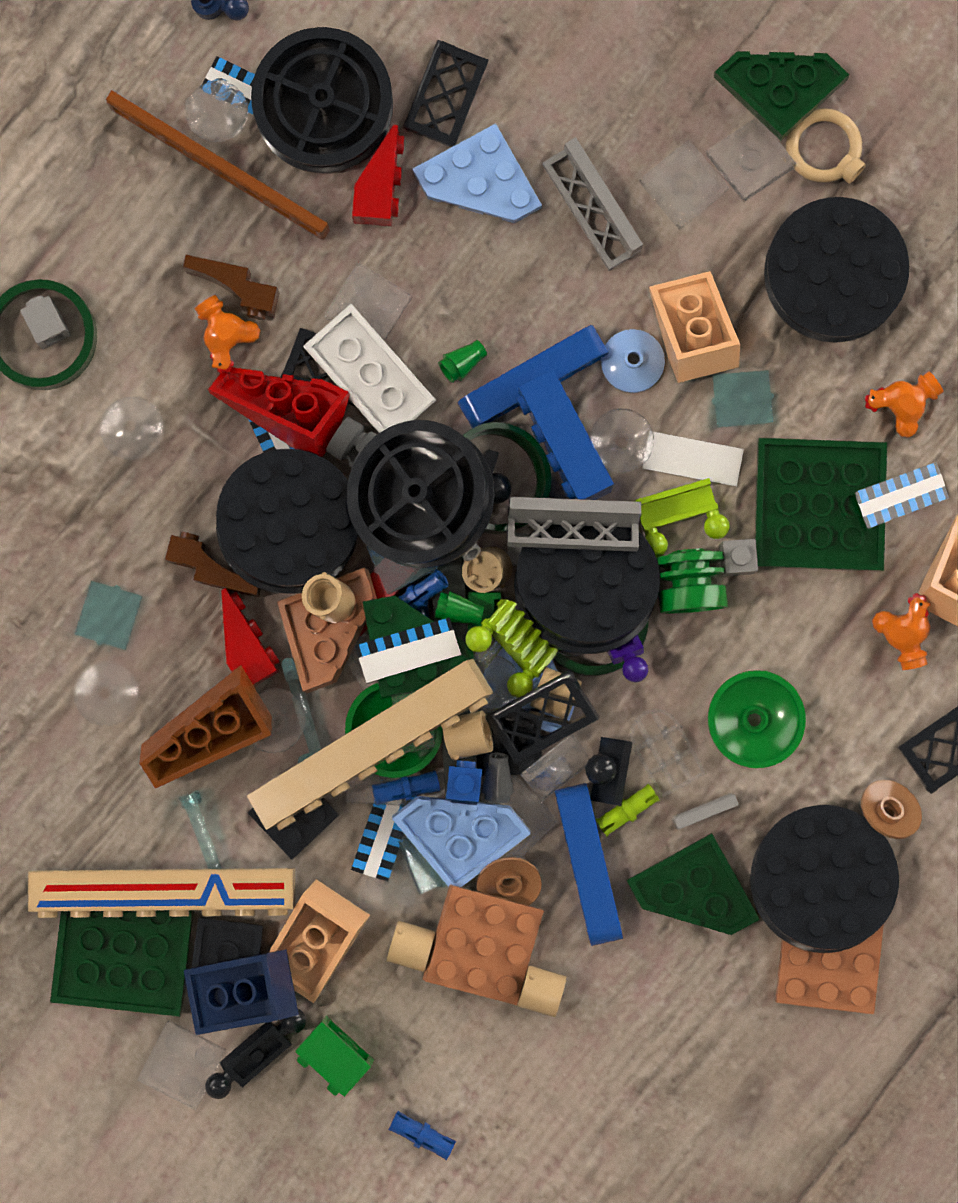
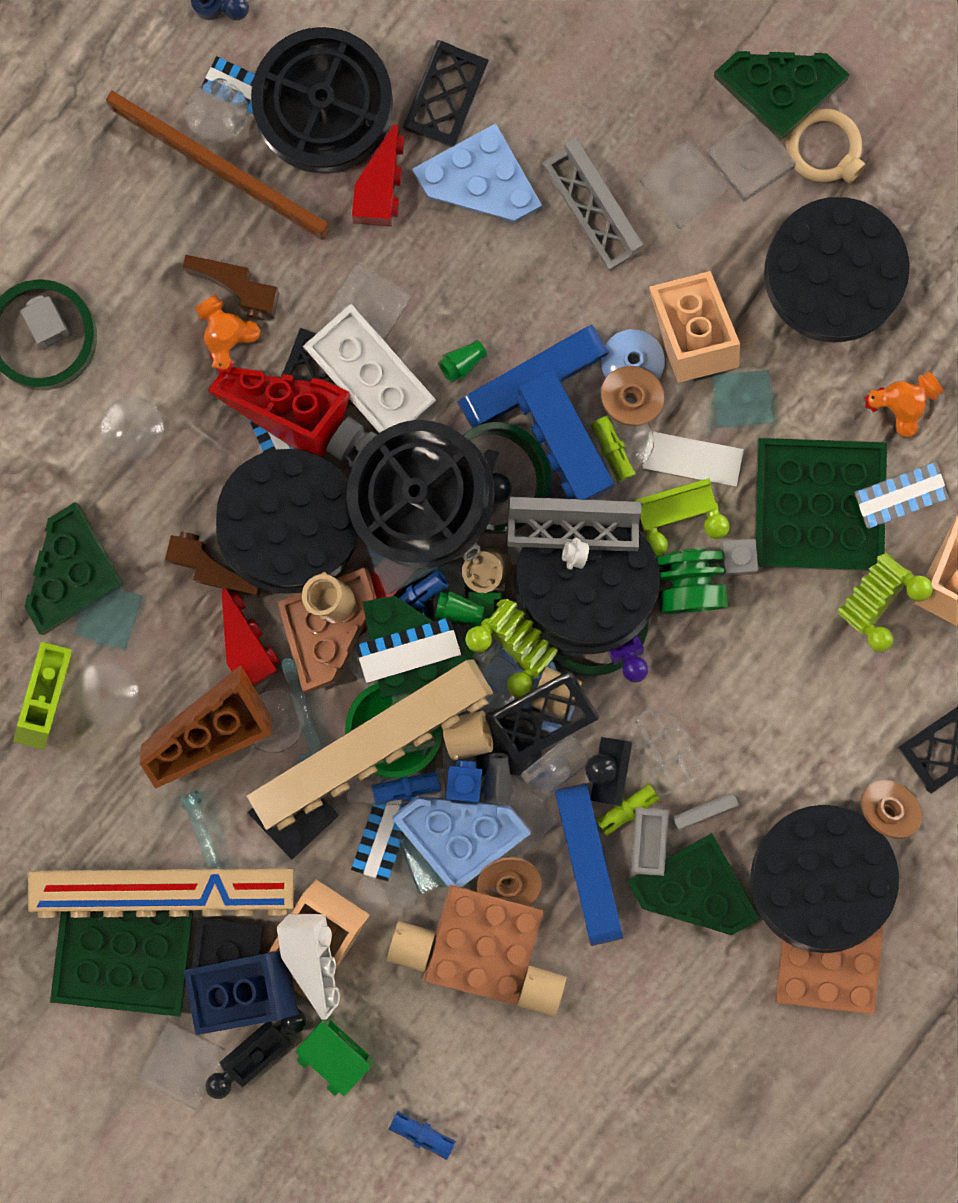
(42, 695): none -> lime slope
(69, 571): none -> dark green plate
(307, 954): none -> white slope
(575, 553): none -> white plate
(612, 449): none -> lime pin
(636, 384): none -> medium nougat dish
(649, 841): none -> light grey tile
(779, 712): green dish -> none
(876, 594): none -> lime gear
(907, 631): orange animal -> none

